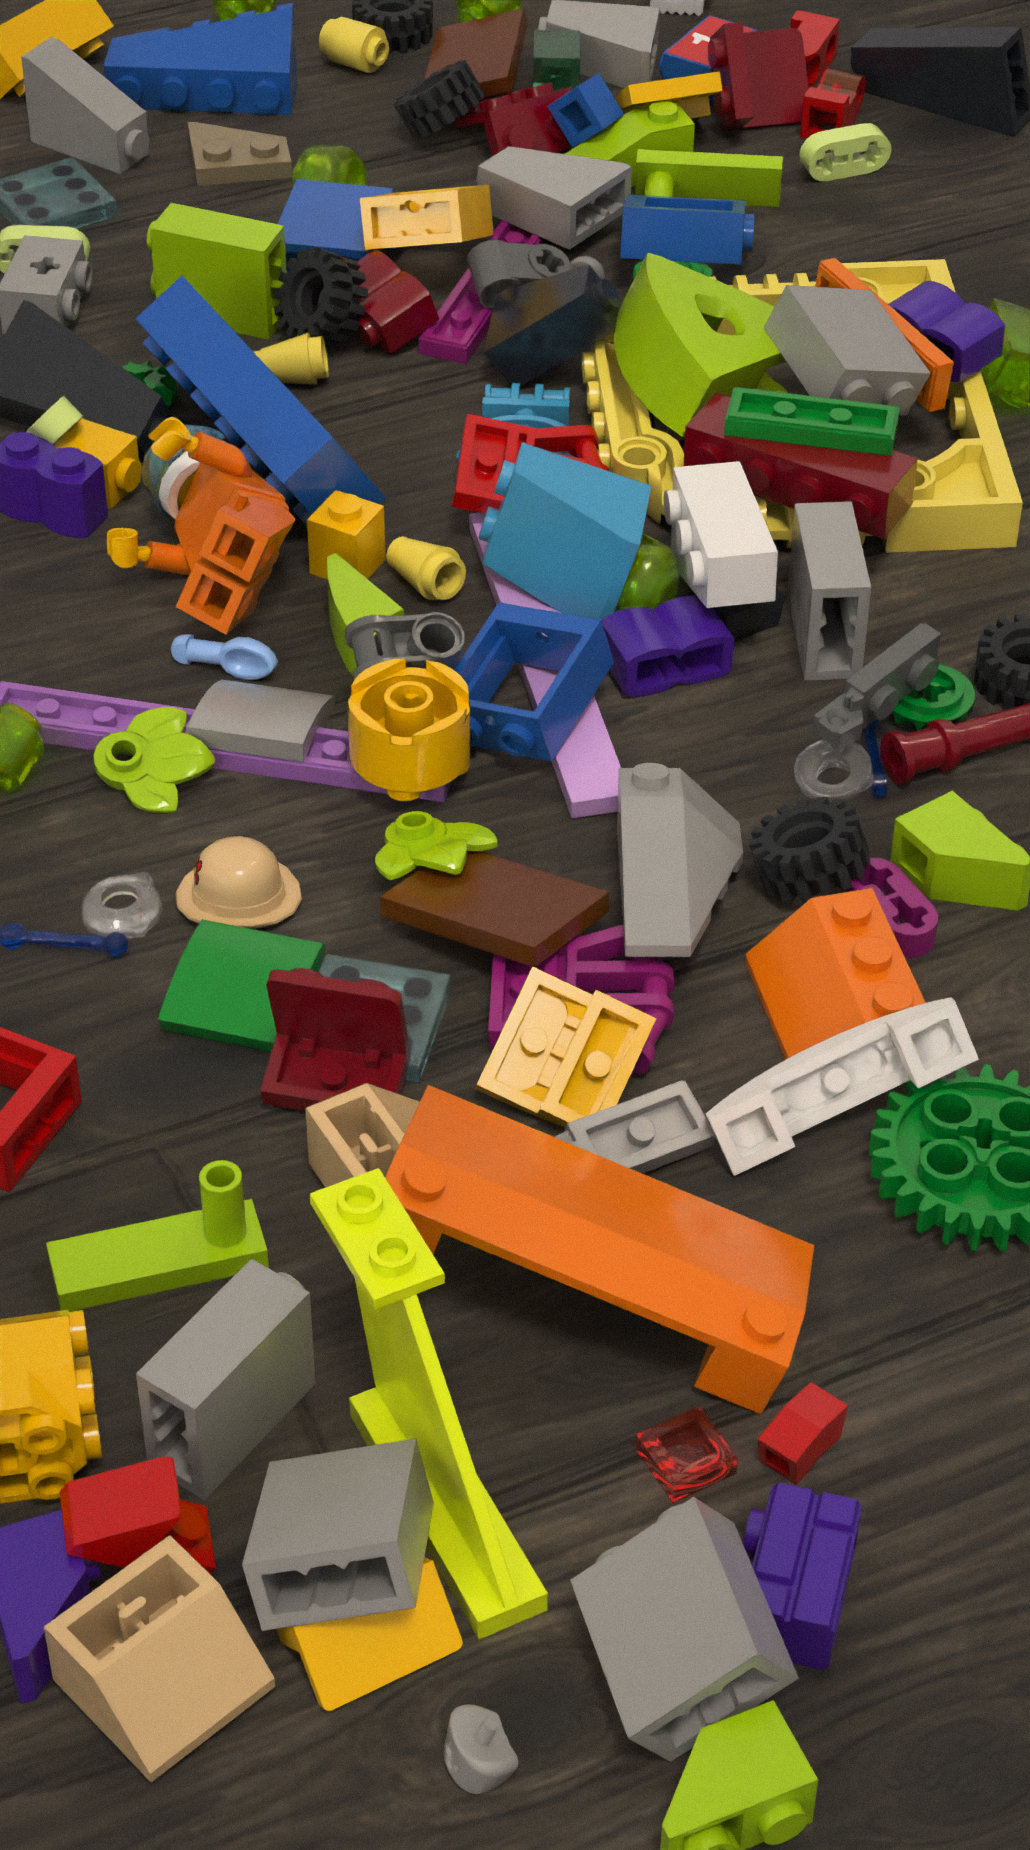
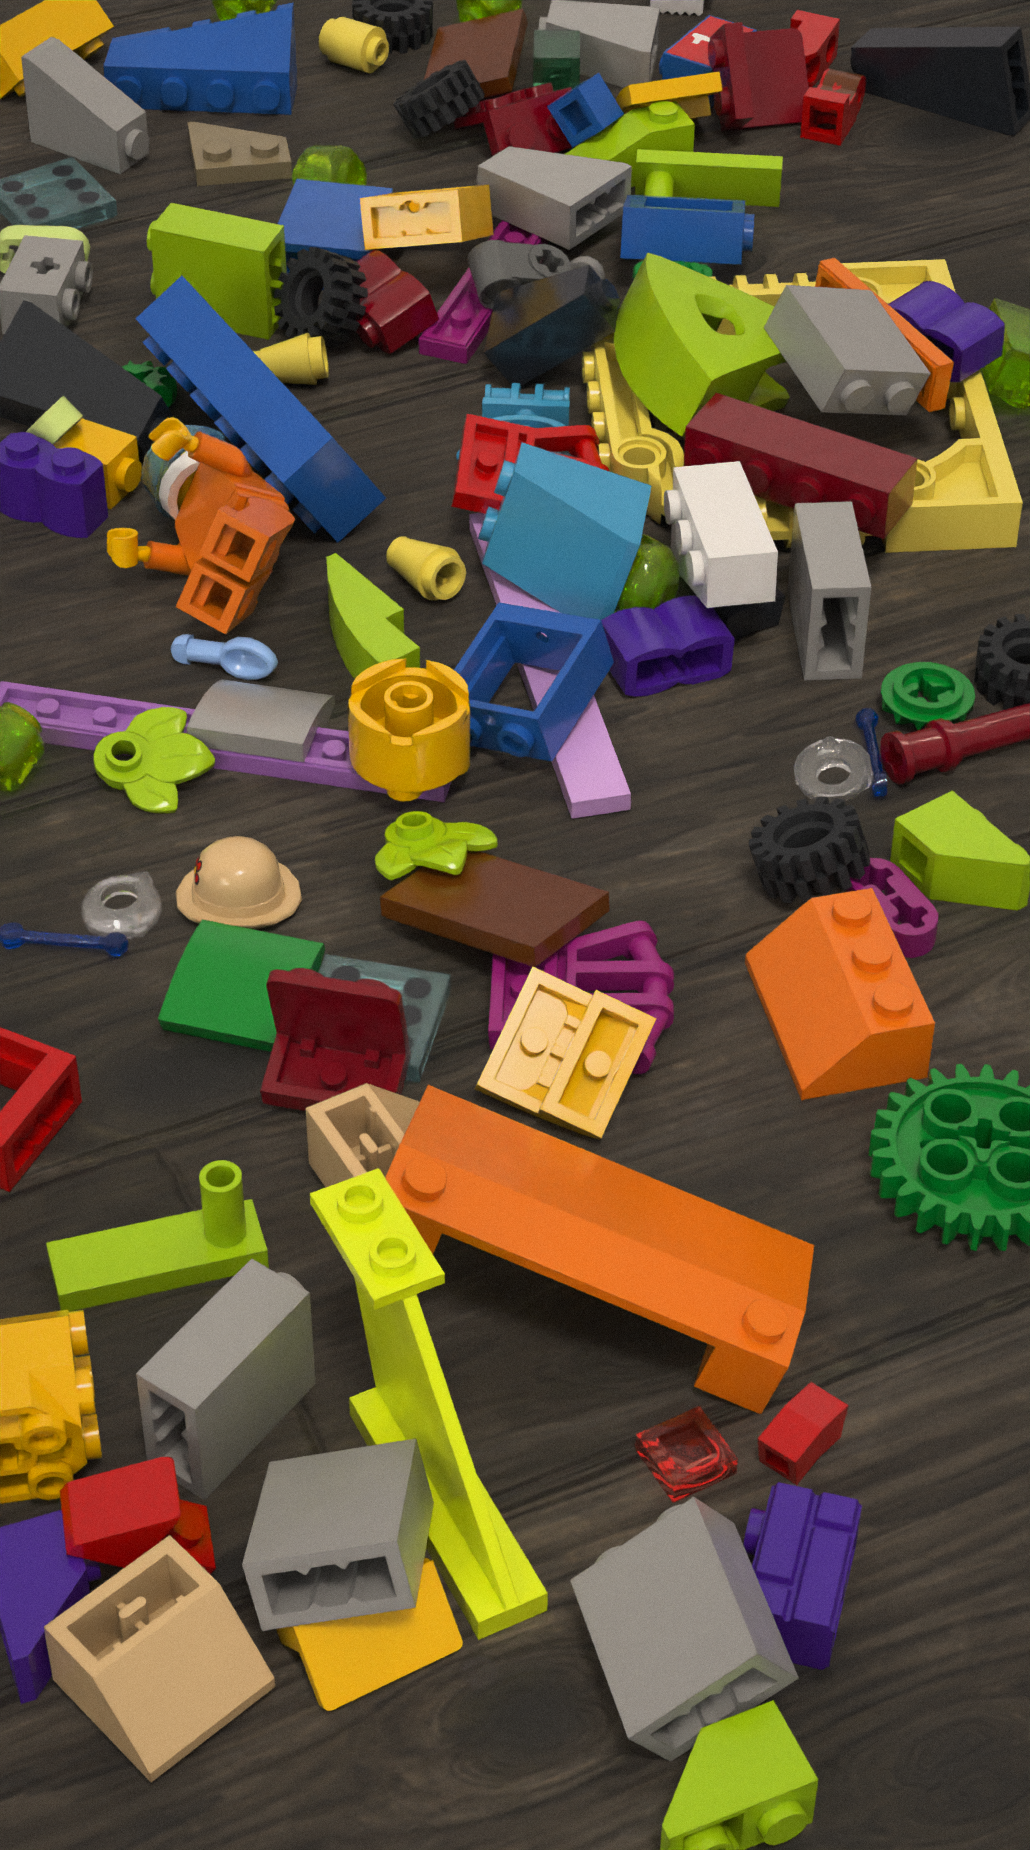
(349, 528): yellow brick -> none
(406, 639): dark grey piece -> none
(478, 1749): light grey piece -> none
(645, 1129): light grey hinge -> none
(672, 859): light grey wedge -> none
(812, 421): green tile -> none
(837, 1076): white slope -> none
(845, 150): yellowish green beam -> none
(879, 687): dark grey hinge -> none

